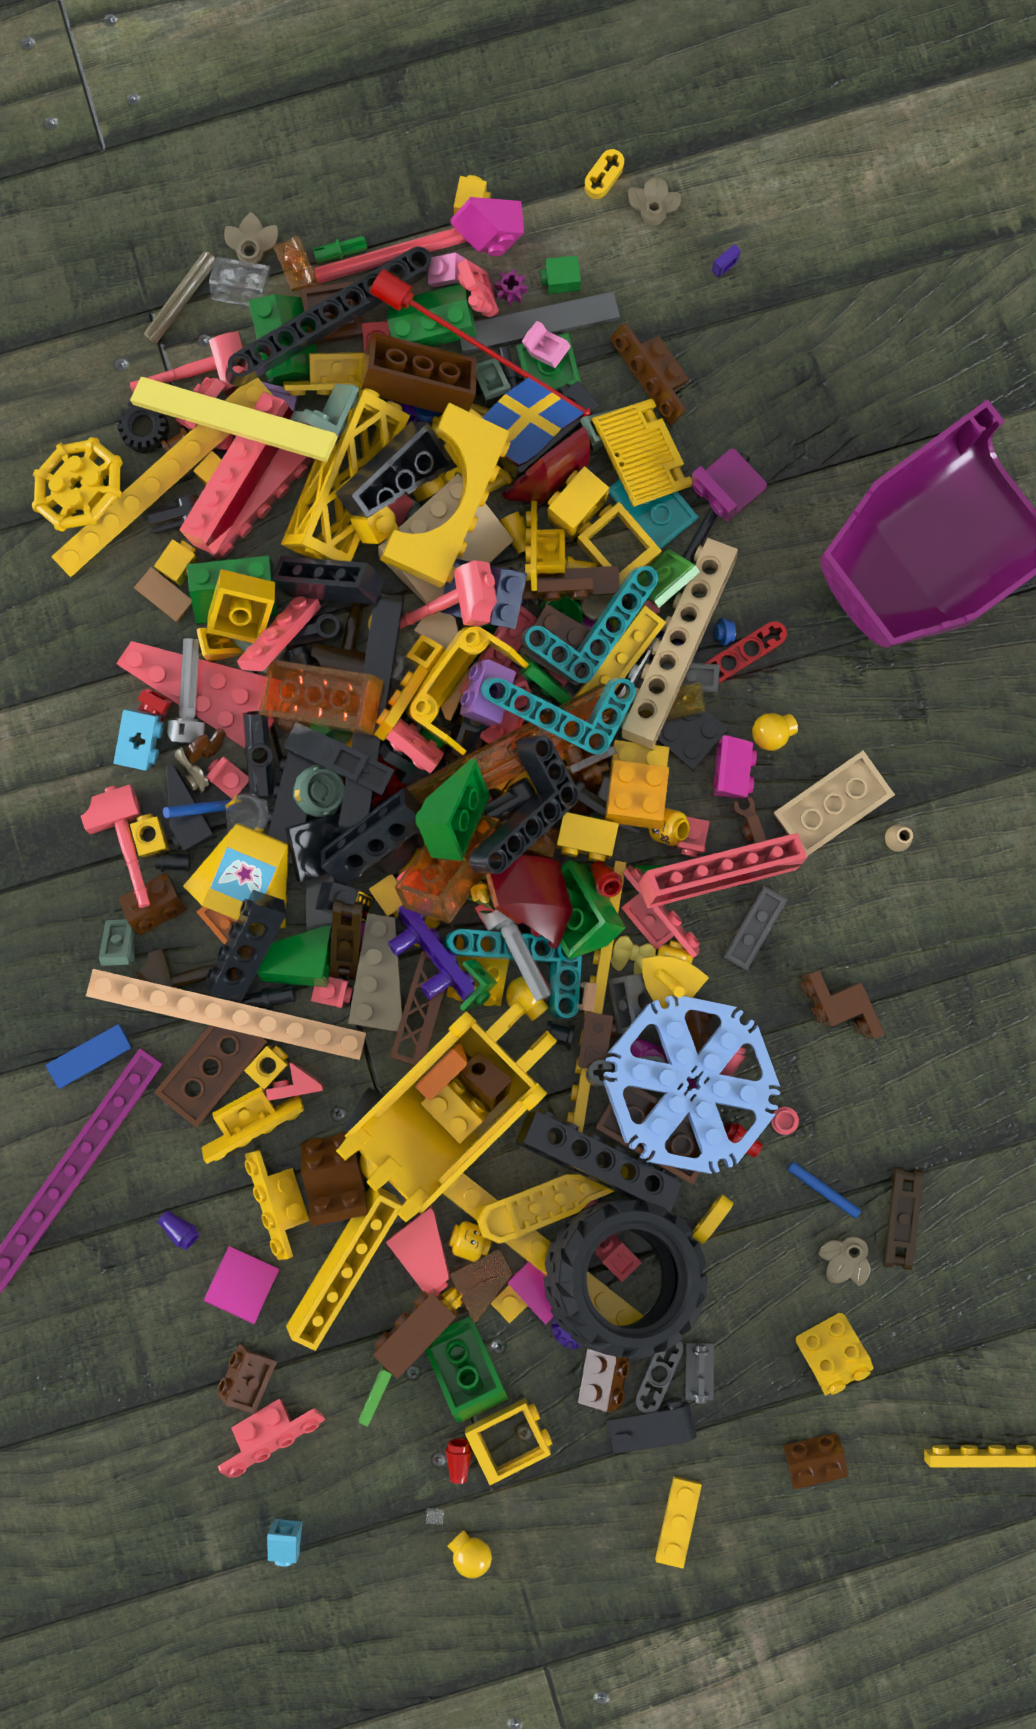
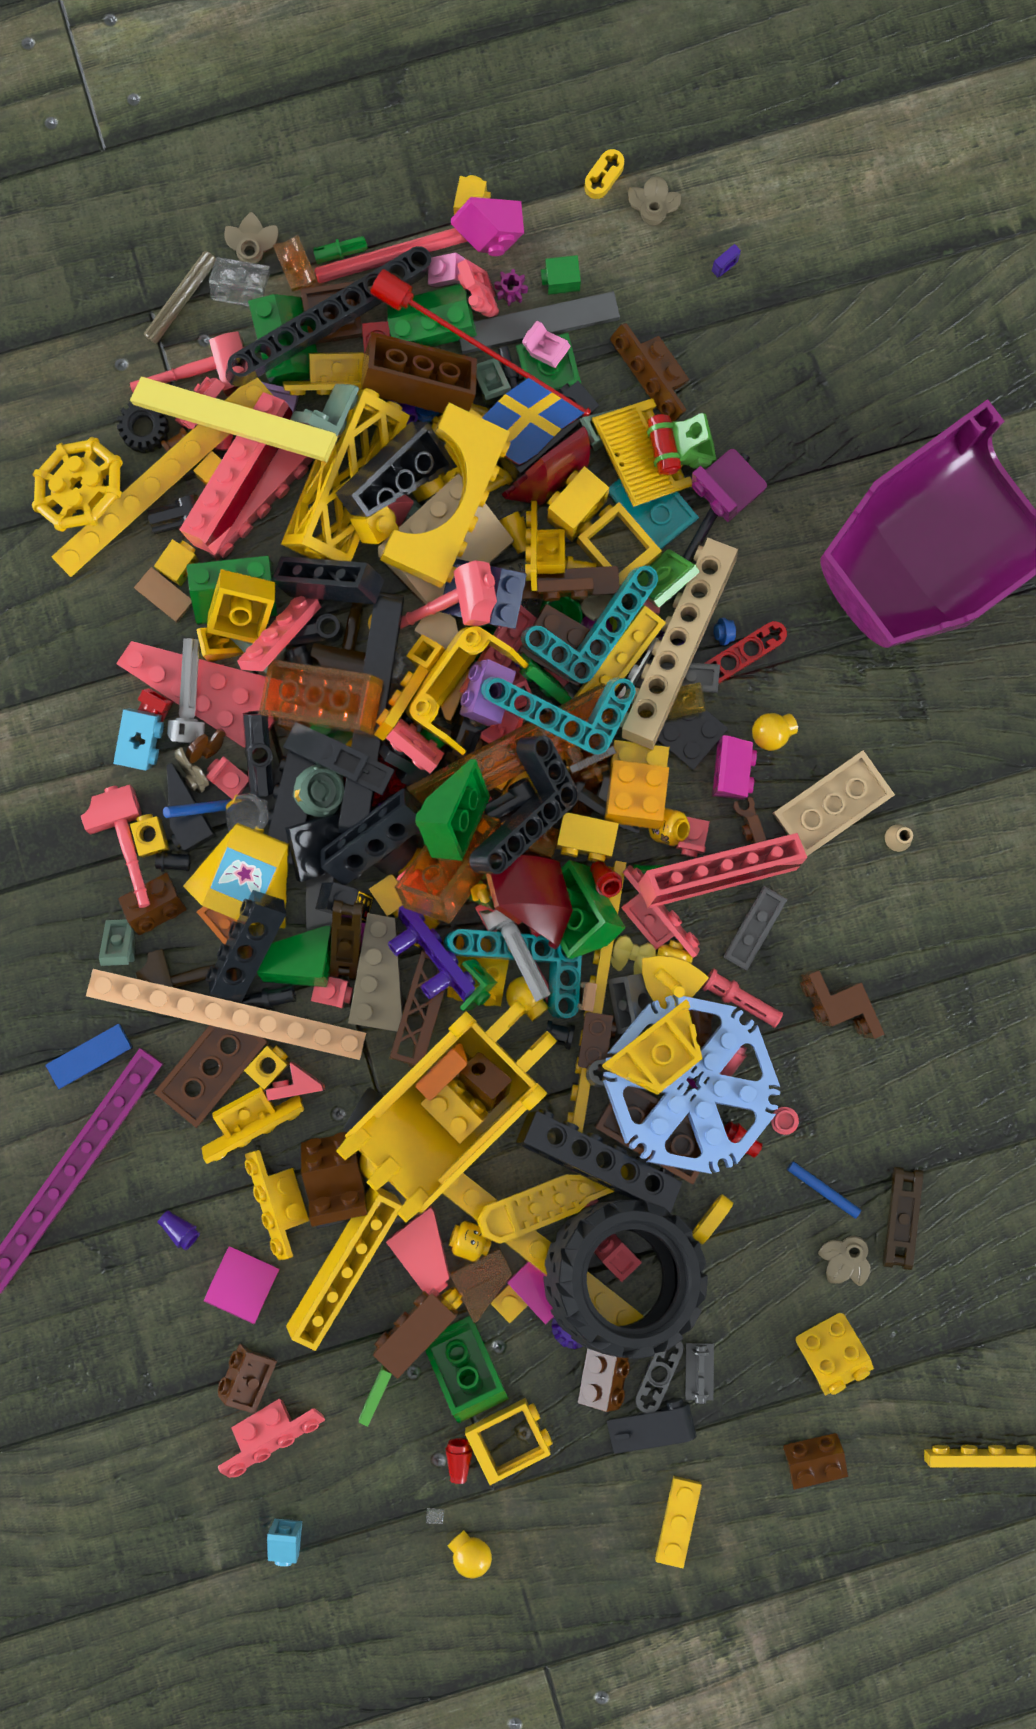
(660, 1052): none -> yellow wing
(680, 443): none -> bright green piece
(730, 992): none -> coral pin

